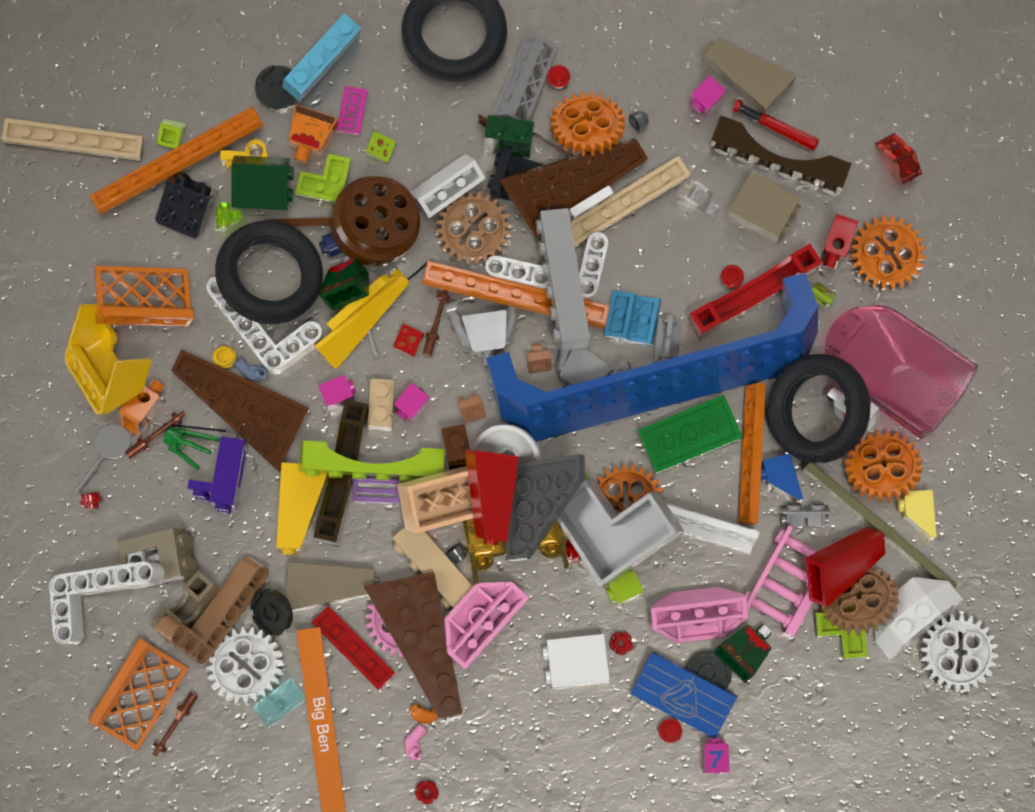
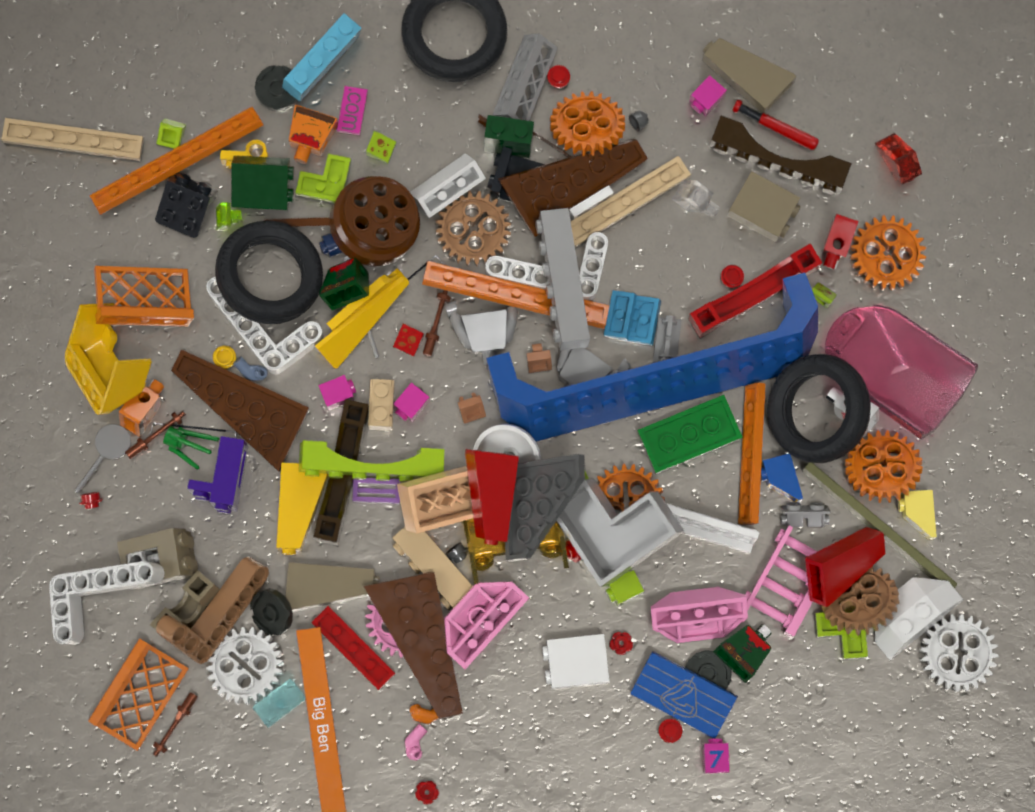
(455, 445): reddish brown torso -> none

